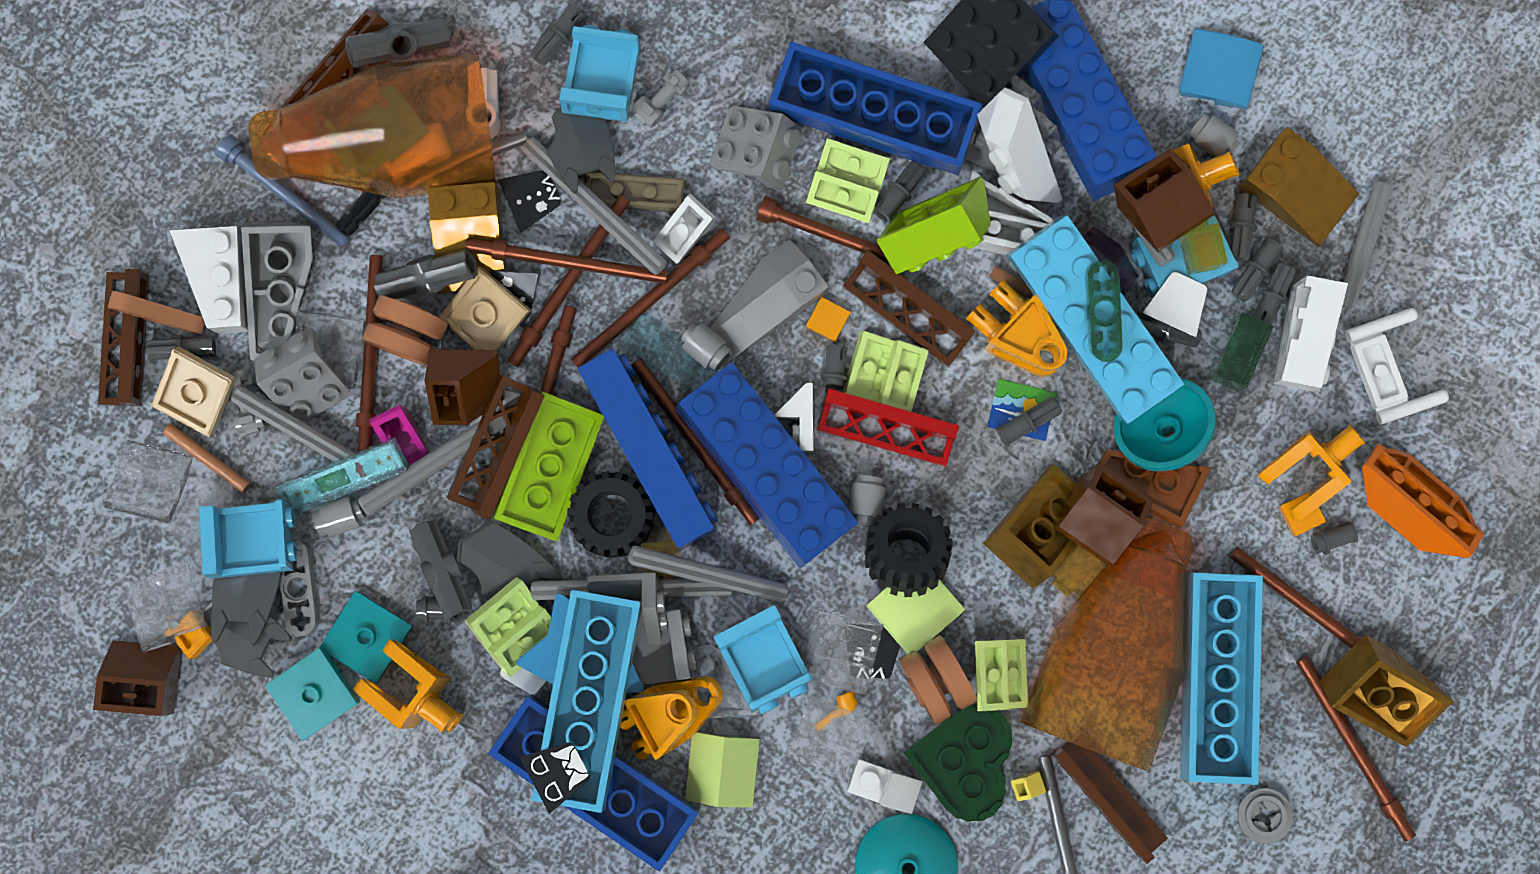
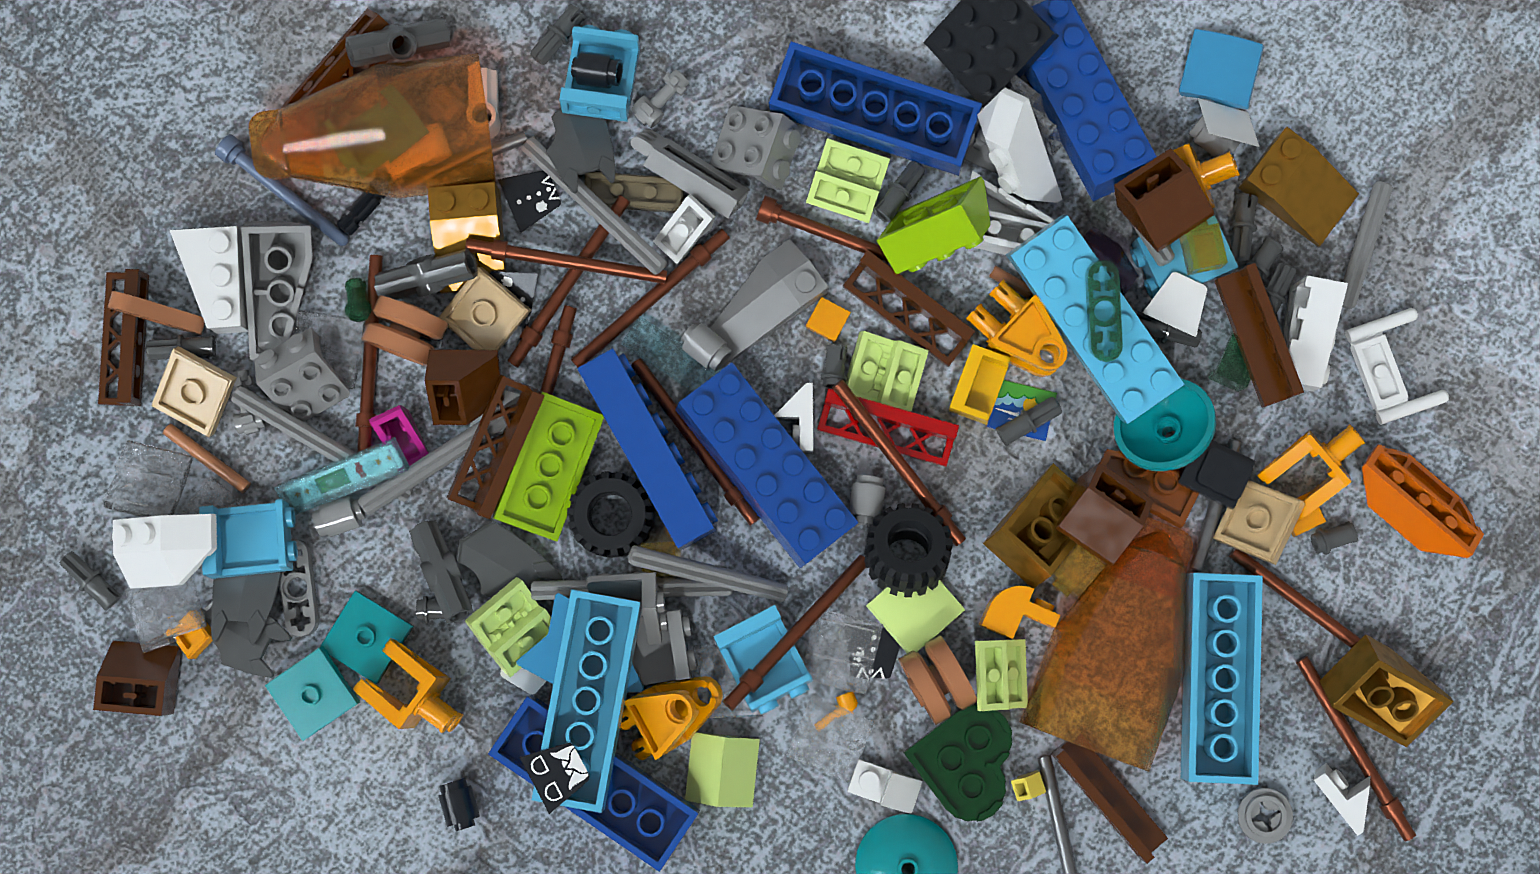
(90, 581): none -> dark grey axle
(163, 548): none -> white wedge
(357, 306): none -> clear green pin
(458, 804): none -> black brick
(597, 70): none -> black brick
(690, 173): none -> light grey hinge
(752, 679): none -> copper bar
(897, 459): none -> copper bar
(979, 384): none -> yellow panel
(1010, 605): none -> light orange brick
(1209, 524): none -> flat silver bar
(1218, 474): none -> black piece
(1228, 122): none -> white sticker
(1259, 336): none -> reddish brown fence
(1260, 522): none -> tan plate
(1349, 803): none -> white slope

